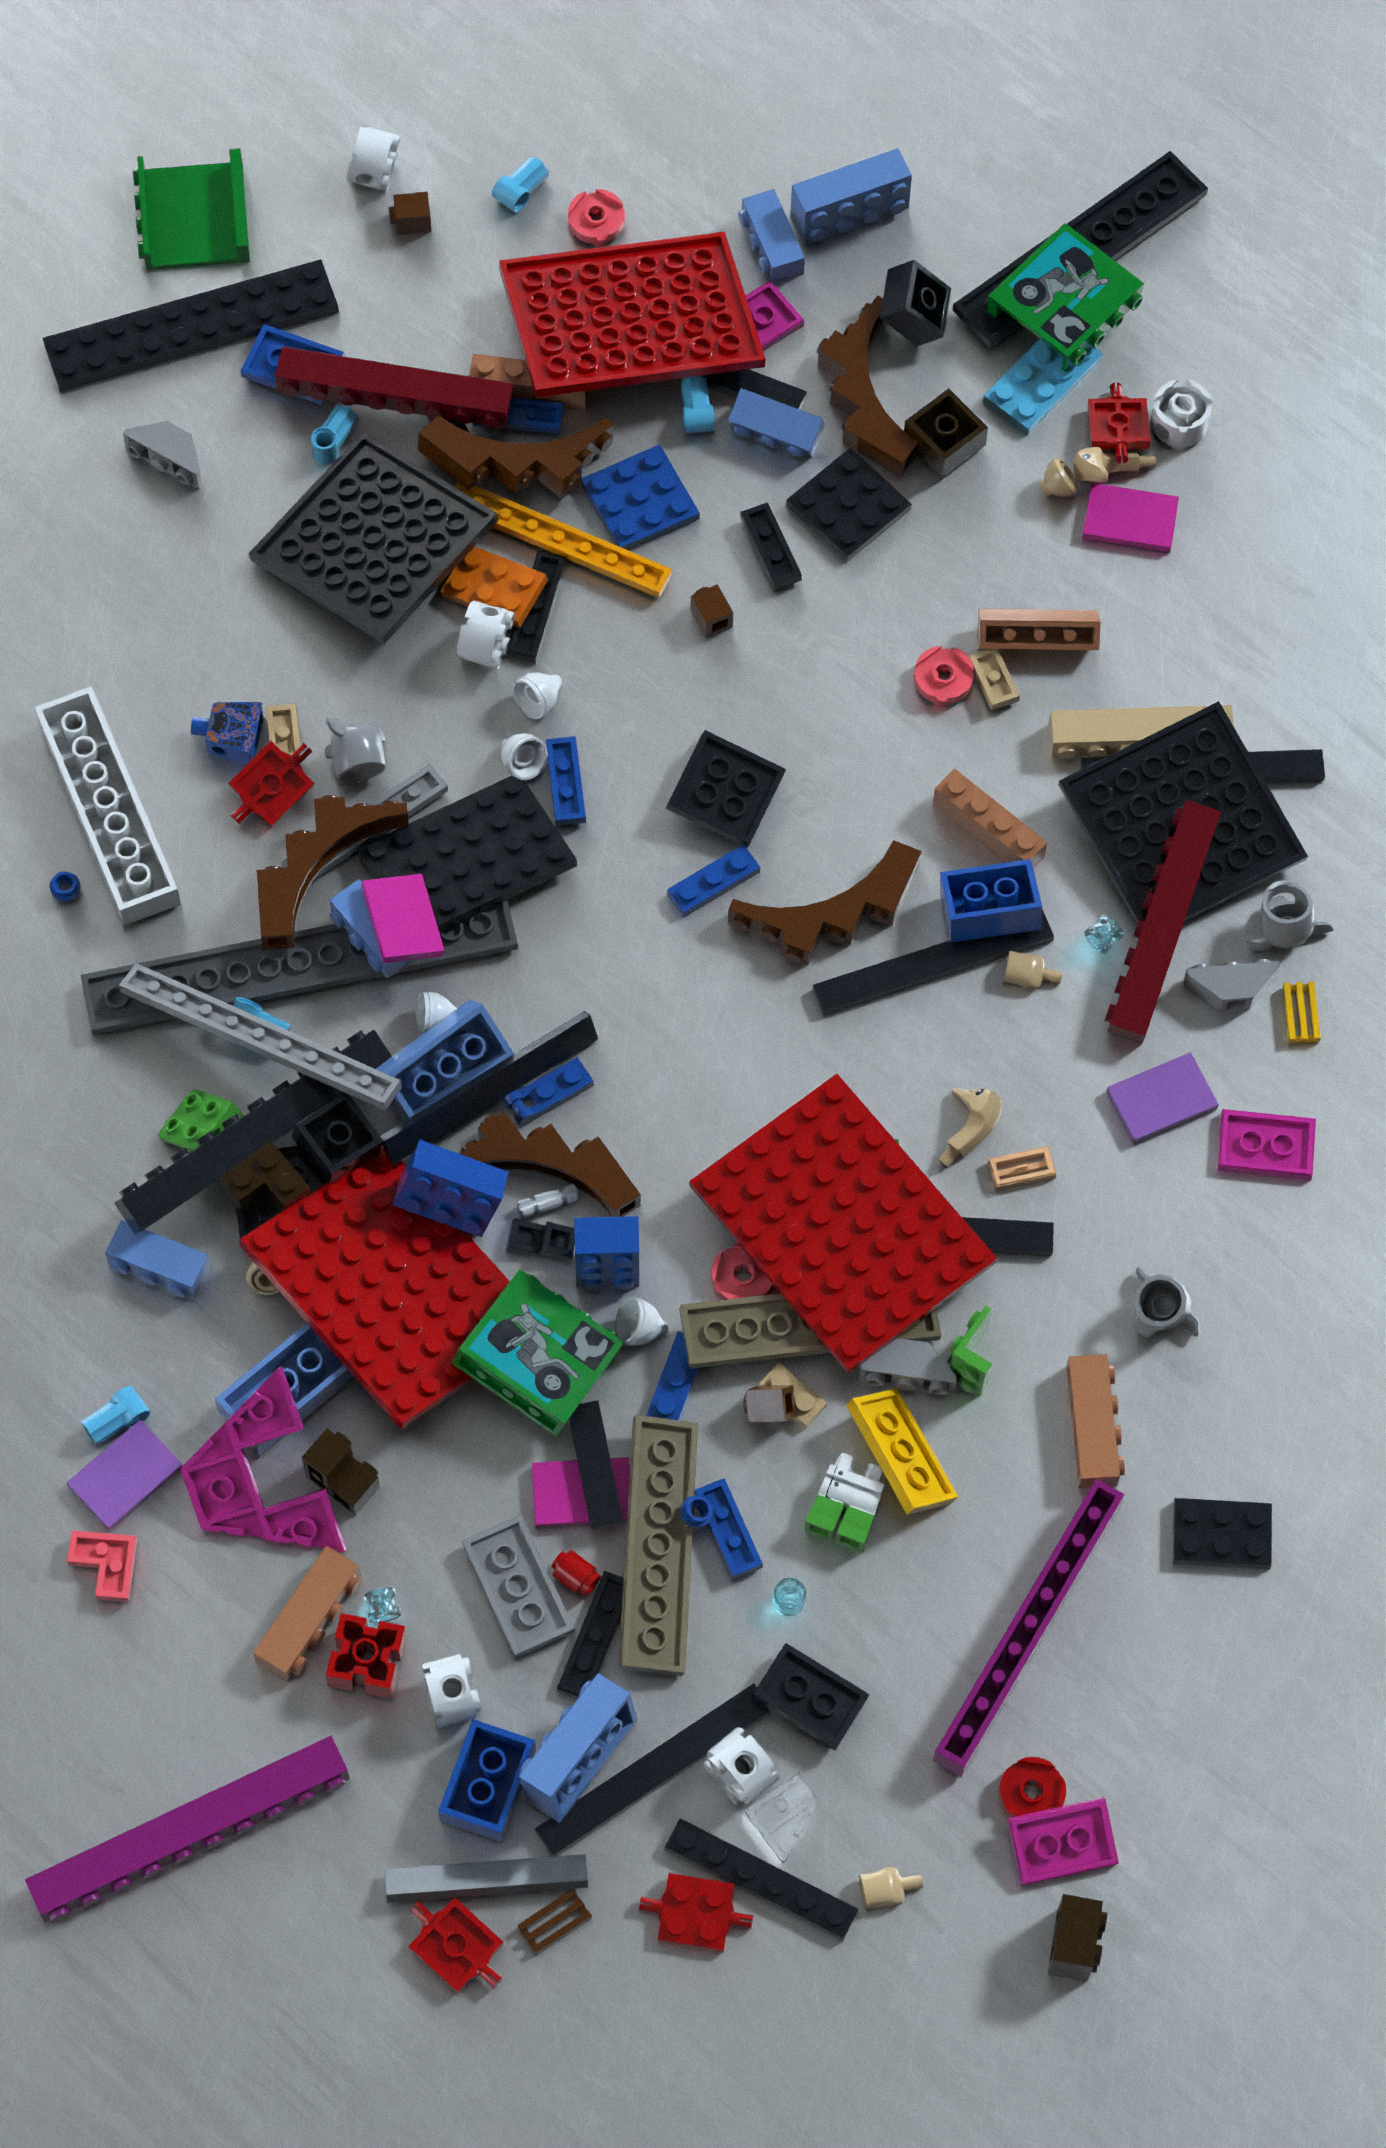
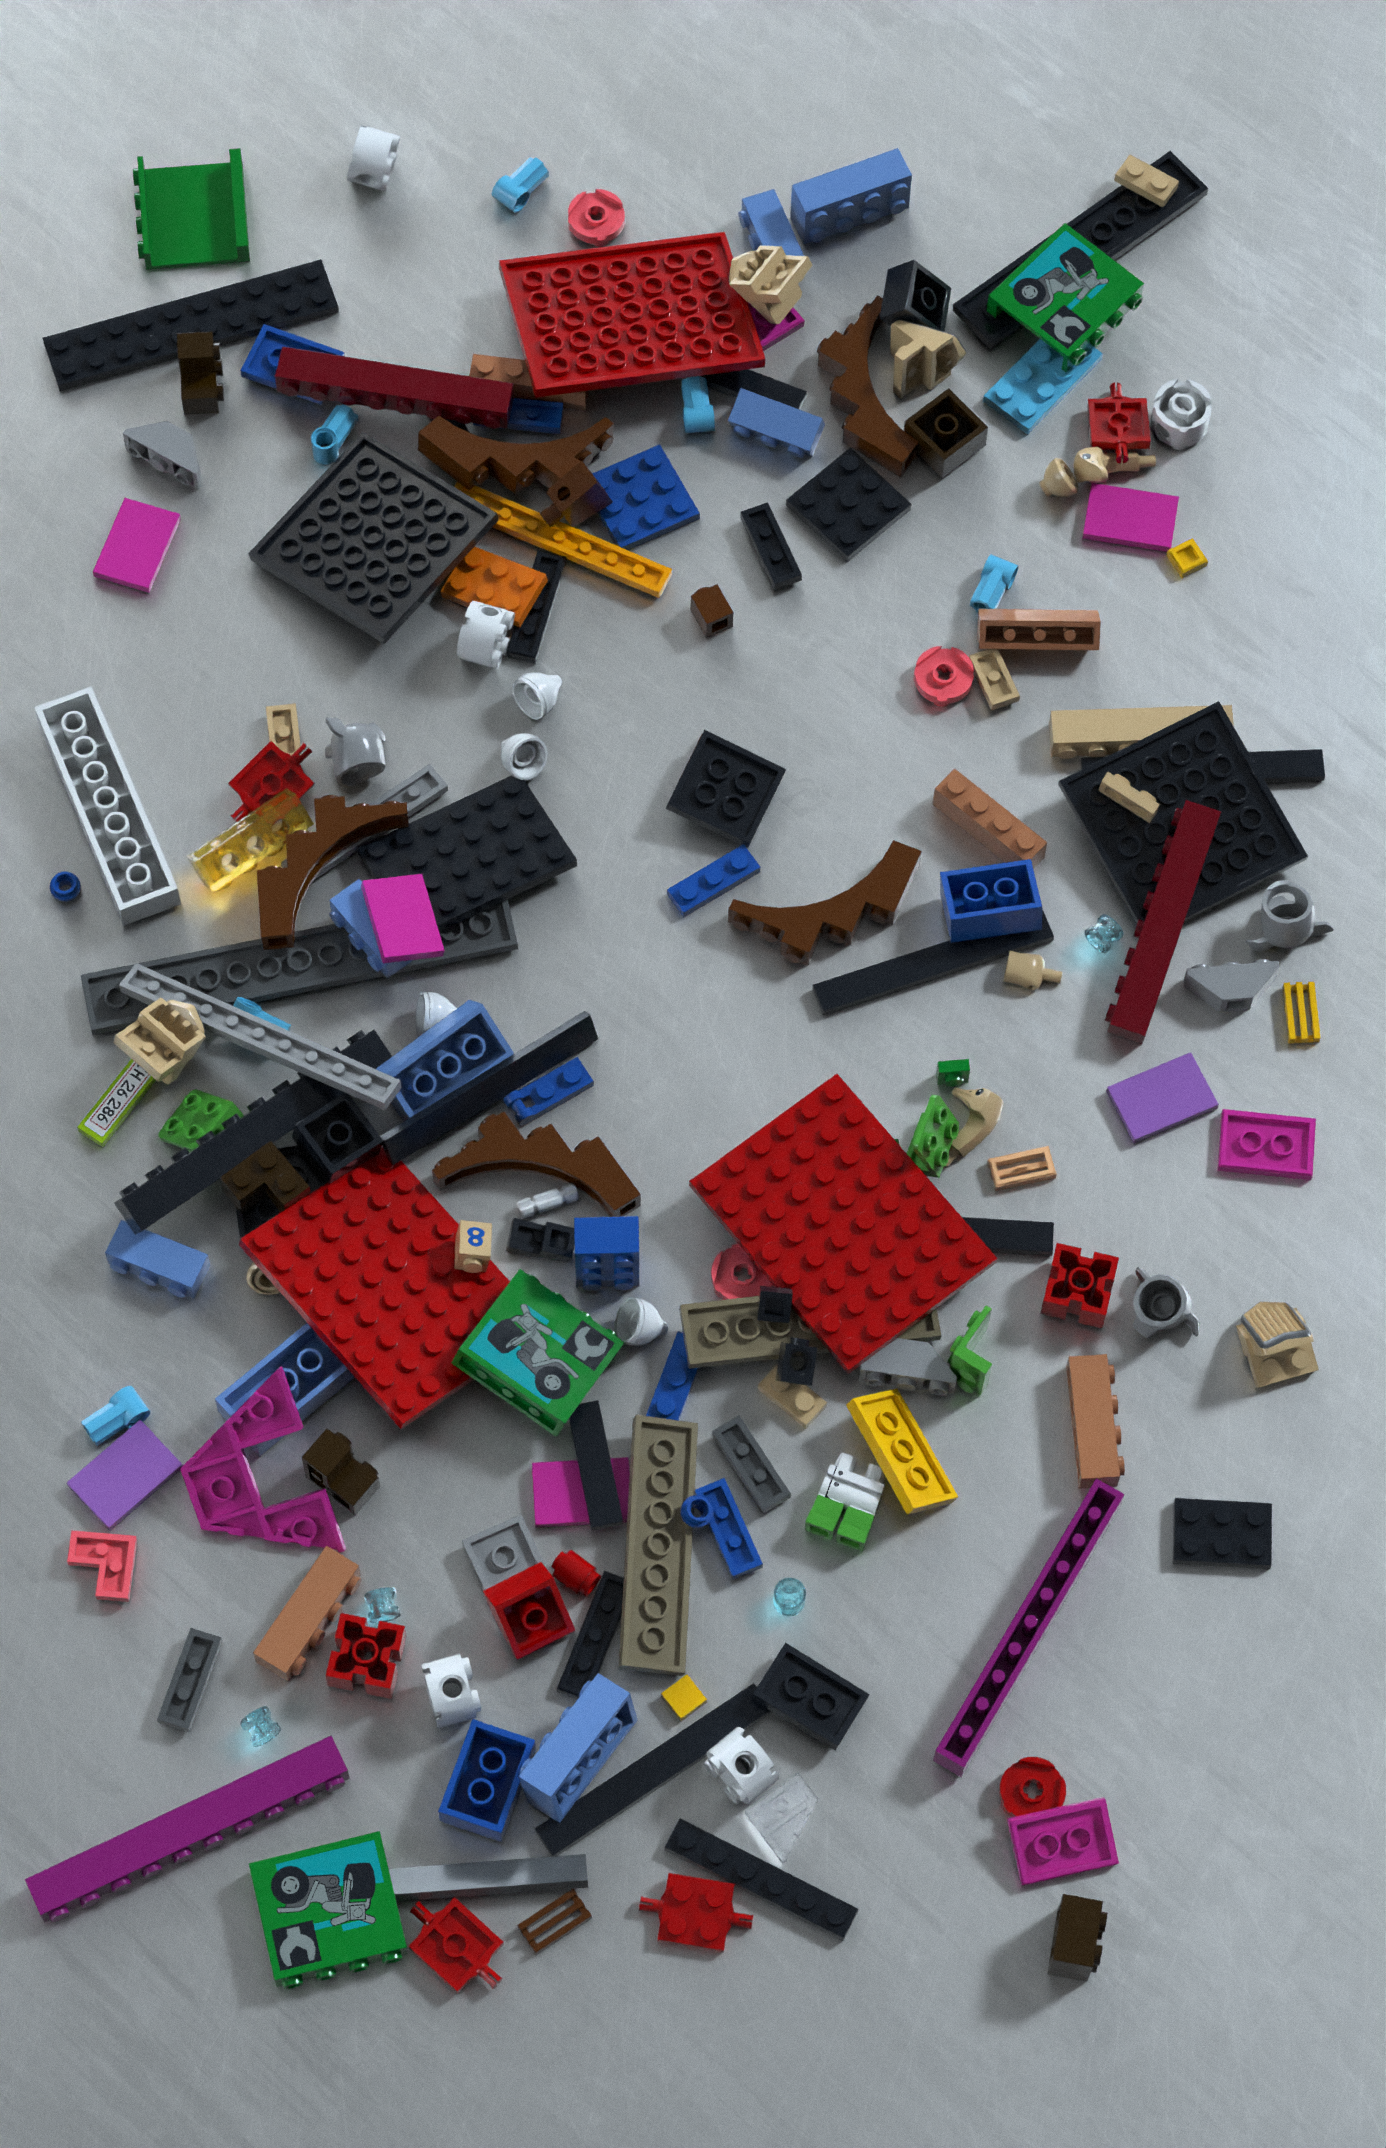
(116, 1103): none -> tile
(137, 545): none -> dark pink tile
(163, 1038): none -> tan piece
(189, 1680): none -> dark grey plate
(199, 370): none -> dark brown brick
(231, 730): blue torso -> none
(233, 840): none -> clear yellow brick
(260, 1726): none -> clear light blue wheel
(328, 1910): none -> panel
(411, 213): reddish brown brick -> none
(450, 1188): blue brick -> none
(473, 1246): none -> tan brick
(529, 1610): none -> red slope
(565, 781): blue plate -> none
(575, 497): none -> reddish brown torso
(683, 1697): none -> yellow tile
(751, 1464): none -> dark grey plate
(769, 280): none -> tan piece
(769, 1403): brick -> none
(774, 1304): none -> black plate
(805, 1374): none -> black brick
(886, 1887): tan piece -> none
(922, 356): none -> tan piece
(933, 1137): none -> bright green bracket
(953, 1072): none -> green plate
(995, 579): none -> medium azure piece
(1087, 1302): none -> red brick
(1120, 791): none -> tan plate
(1146, 180): none -> tan plate
(1187, 558): none -> yellow tile
(1276, 1343): none -> tan piece

